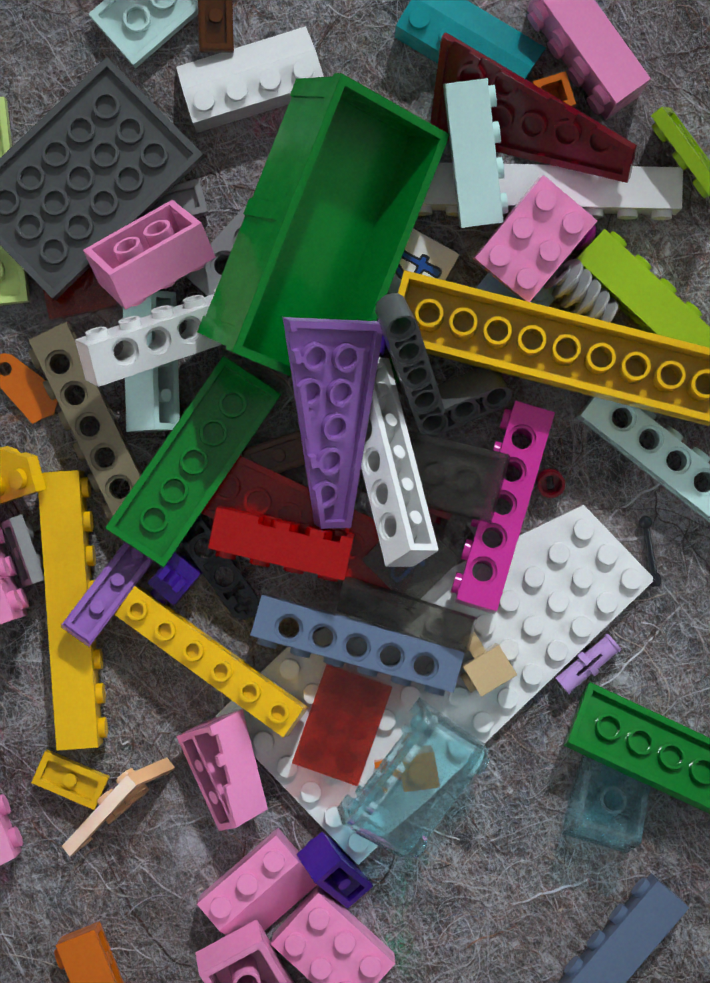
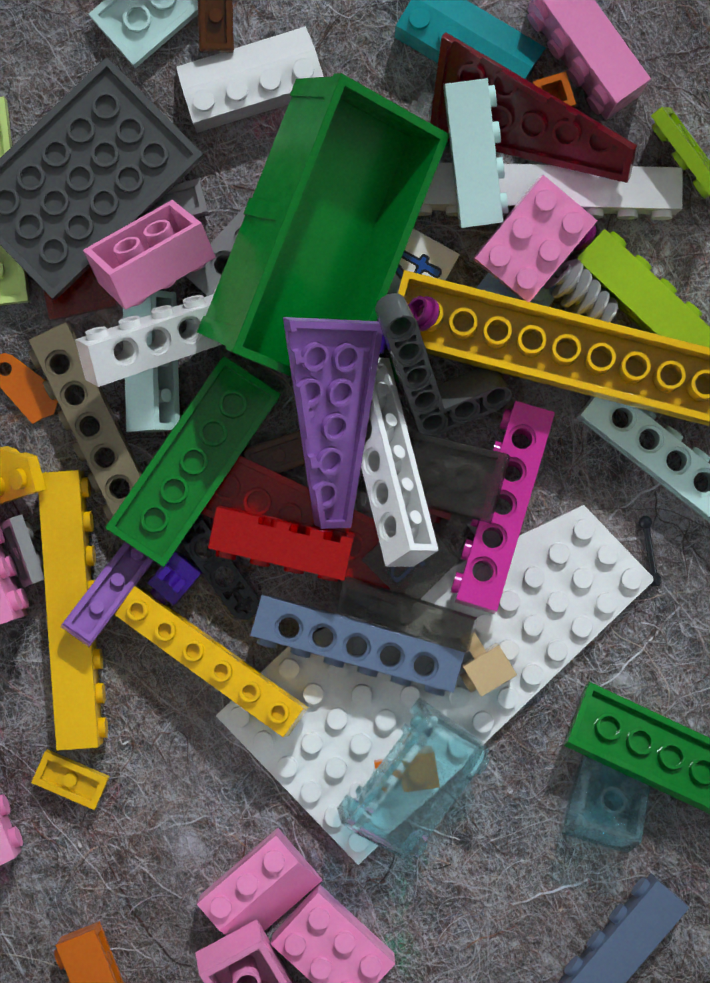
(116, 801): light nougat wing -> none
(225, 769): bright pink wedge -> none
(334, 870): dark purple slope -> none
(342, 724): clear red plate -> none
(425, 311): none -> magenta plate
(557, 481): dark red hinge -> none
(601, 651): lavender pin -> none

